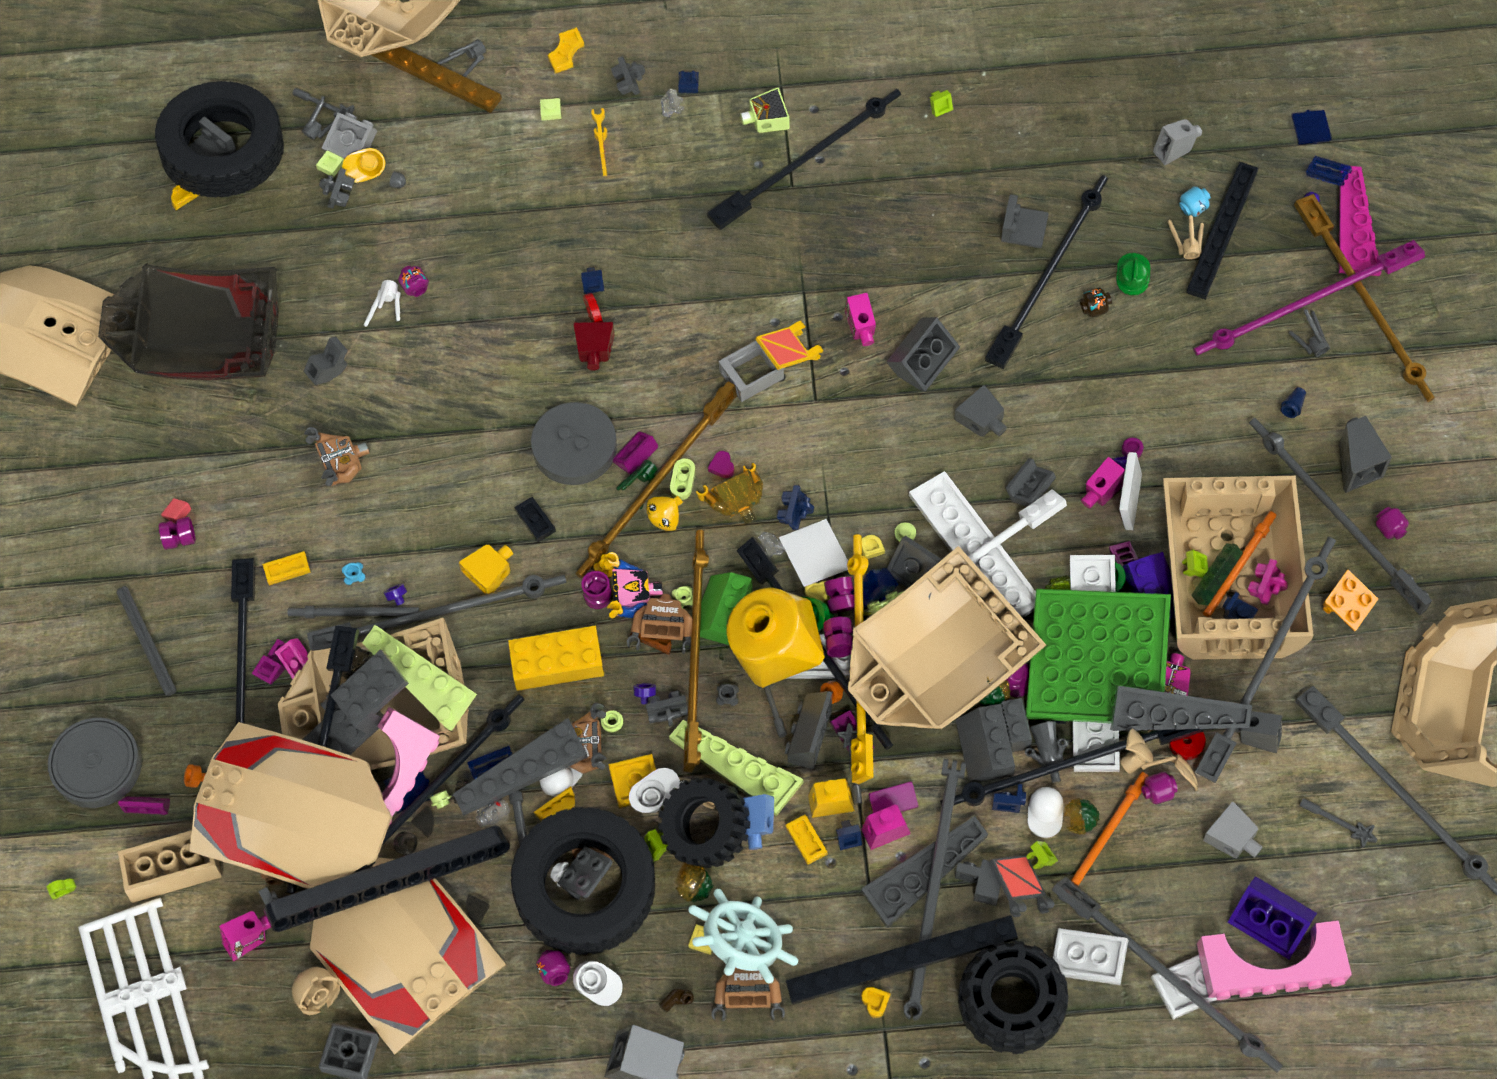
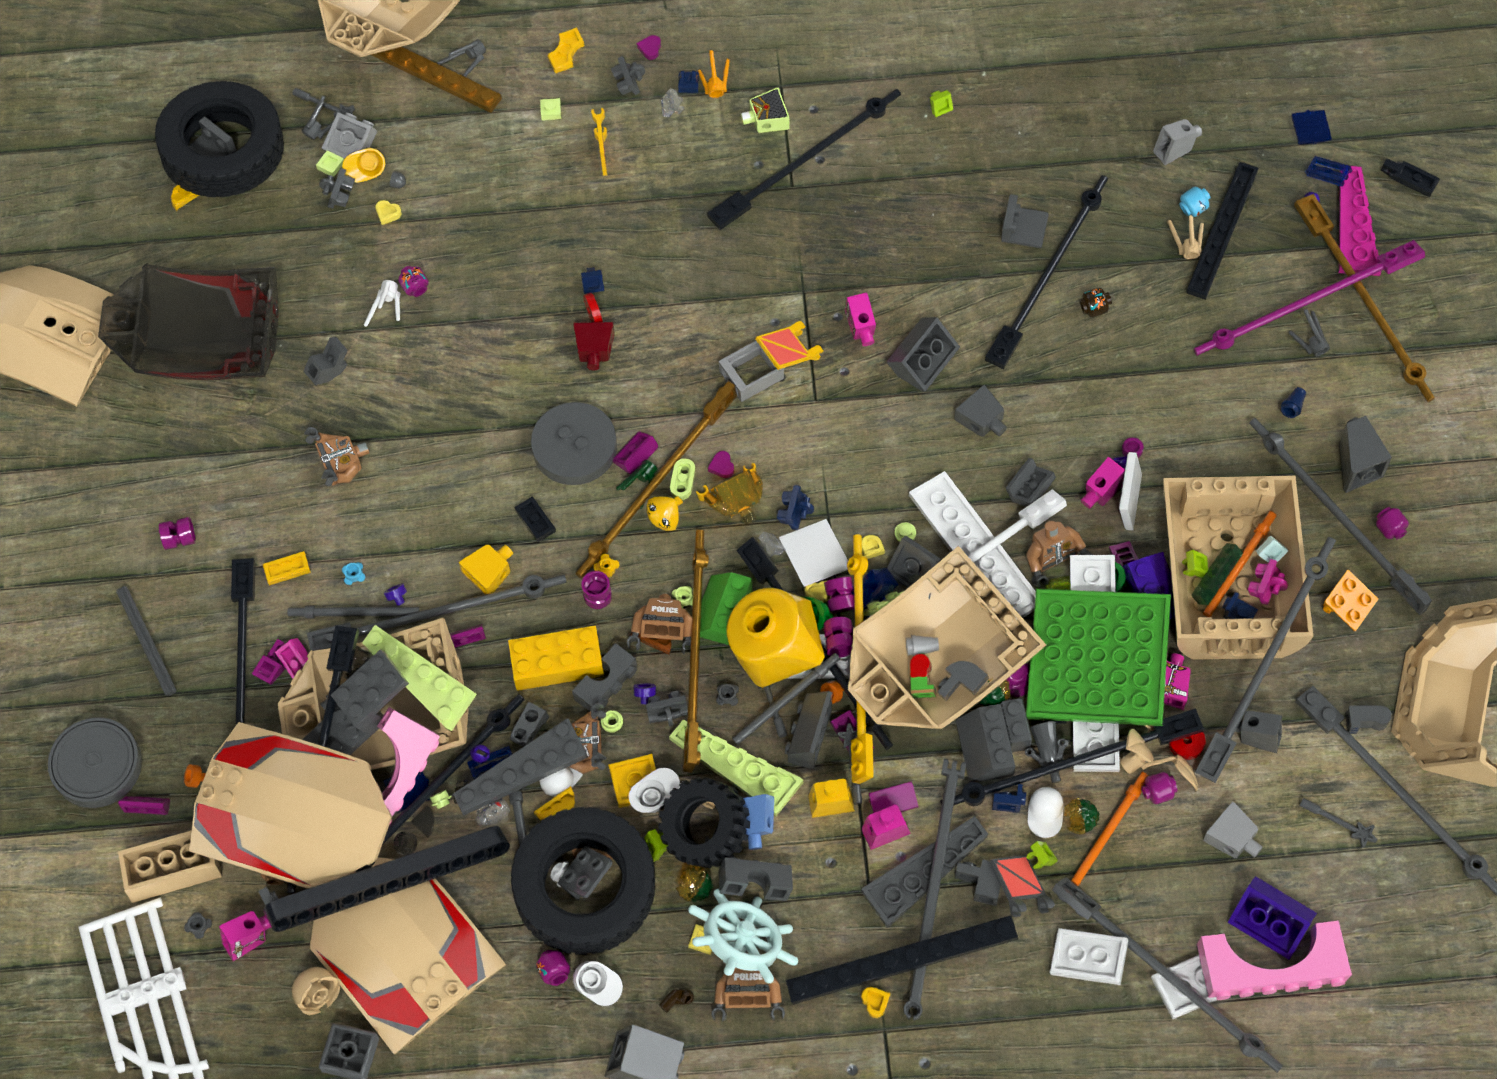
(60, 888): lime tile -> none
(176, 510): coral slope -> none
(195, 919): none -> dark grey plate
(387, 212): none -> light yellow tile
(467, 635): none -> magenta slope
(476, 909): clear smoke tile -> none
(478, 757): none -> dark purple hinge
(528, 724): none -> dark grey leg
(619, 665): none -> dark grey arch
(630, 587): torso -> none
(650, 47): none -> magenta tile
(715, 86): none -> light orange plant
(772, 877): none -> dark grey arch
(806, 839): yellow plate -> none
(819, 671): none -> dark grey bar
(848, 835): dark blue tile -> none
(920, 668): none -> leg
(921, 645): none -> light grey cone
(965, 674): none -> dark grey brick
(1013, 1031): black tyre -> none
(1052, 547): none -> medium nougat torso
(1133, 274): green piece -> none
(1163, 711): dark grey wing -> none
(1271, 550): none -> light aqua tile
(1367, 717): none -> dark grey leg
(1411, 176): none -> black hinge

